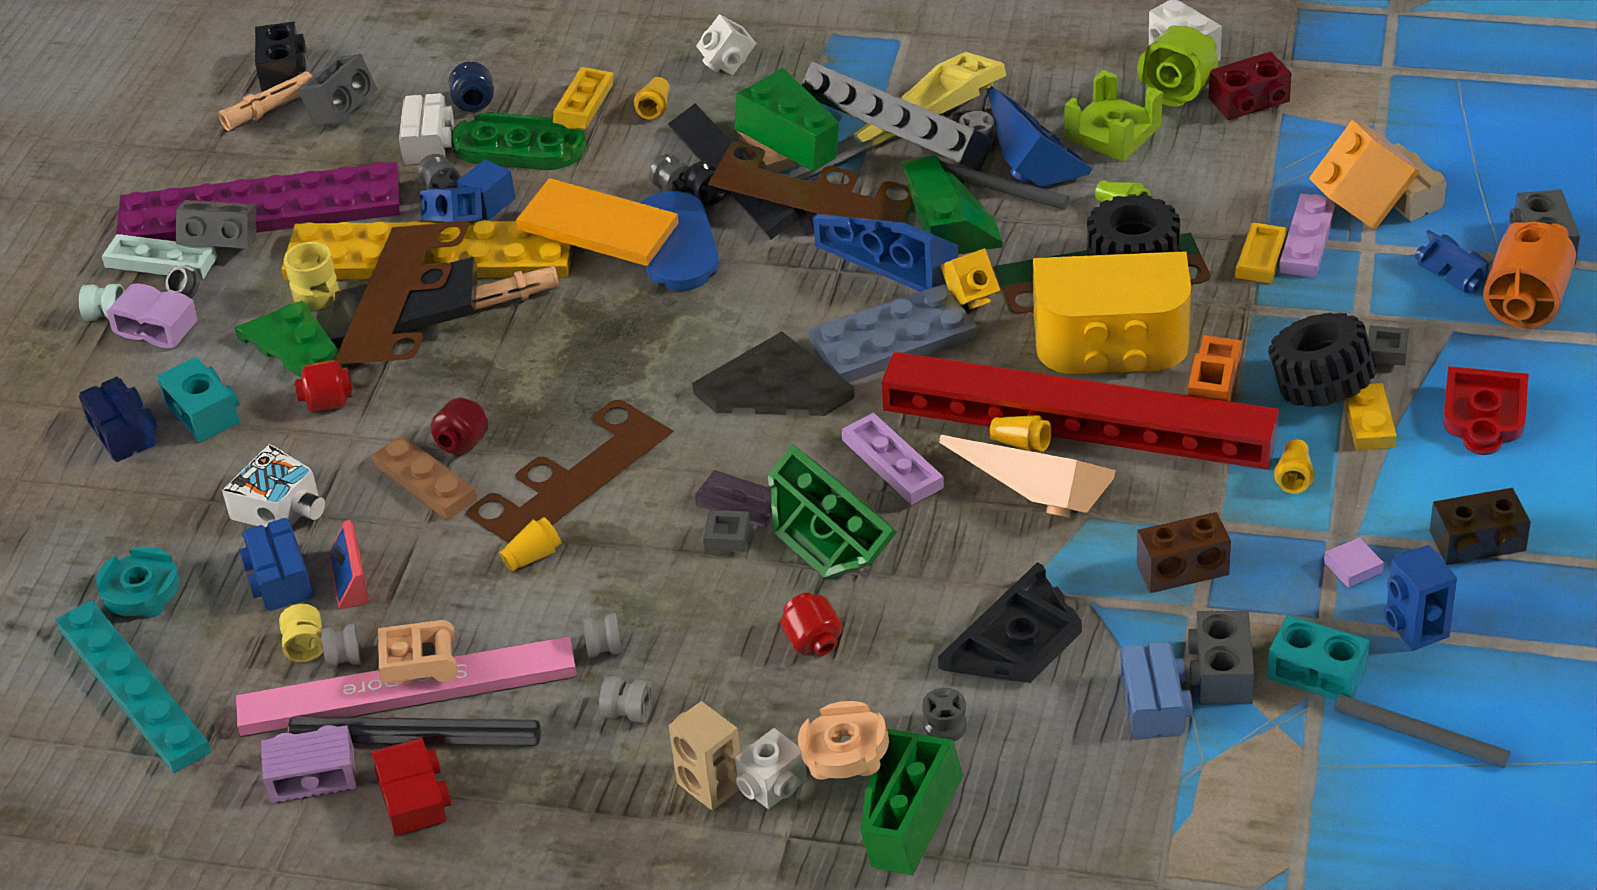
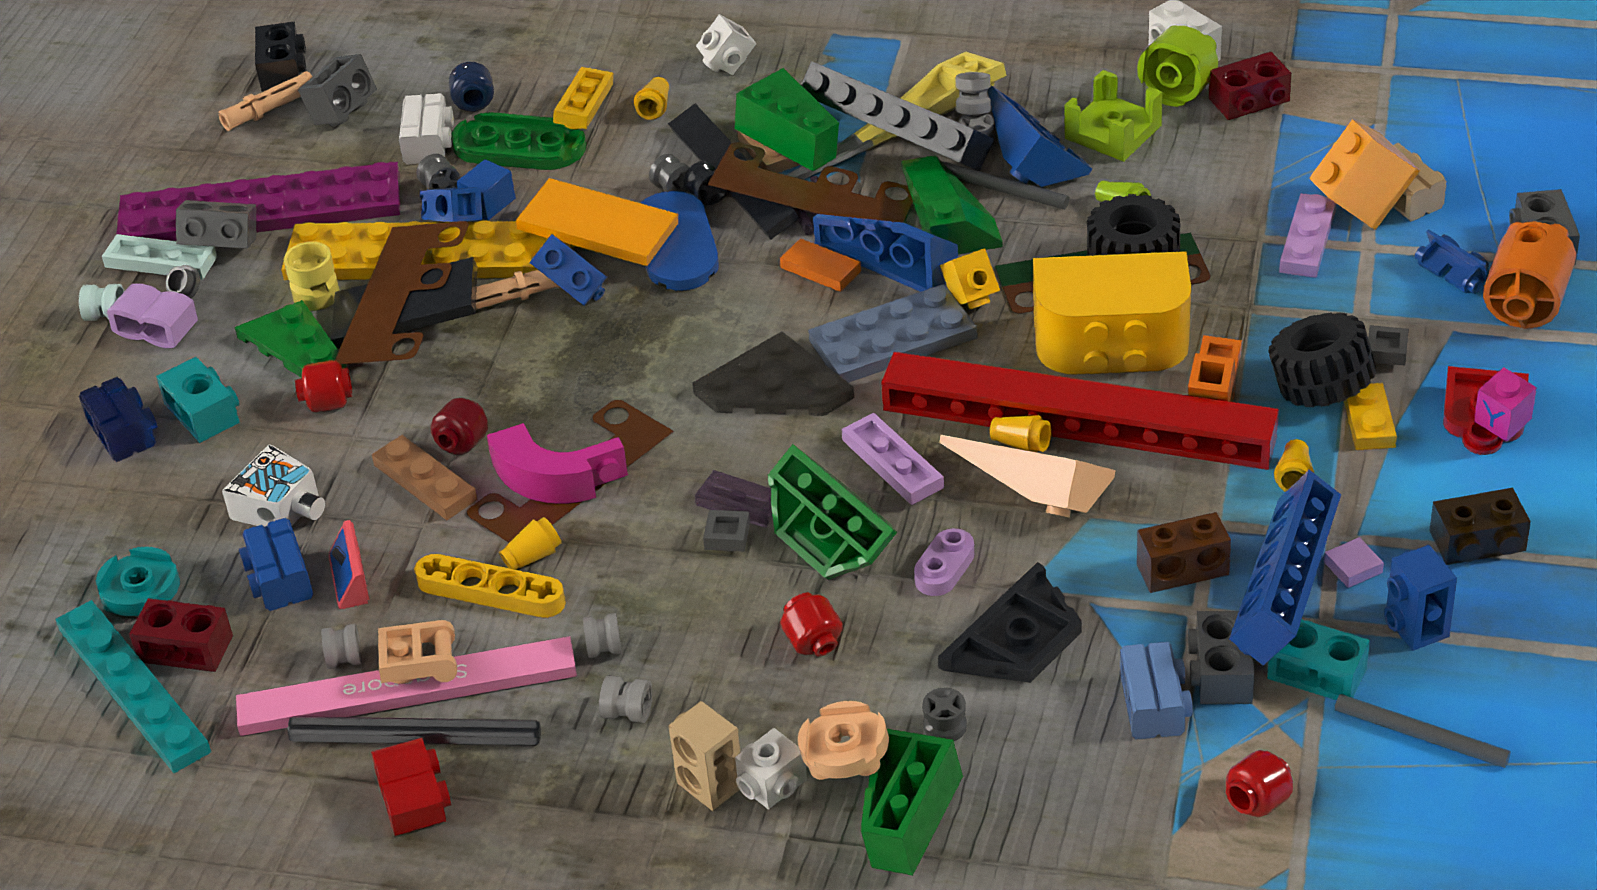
(181, 635): none -> dark red brick
(301, 633): light yellow wheel -> none
(308, 763): lavender brick -> none
(536, 593): none -> yellow beam
(550, 474): none -> dark pink arch
(569, 270): none -> blue hinge
(820, 264): none -> orange tile
(950, 555): none -> lavender plate
(973, 93): none -> light grey wheel
(1259, 783): none -> red head
(1261, 253): yellow tile -> none
(1285, 568): none -> blue brick
(1505, 404): none -> dark pink brick

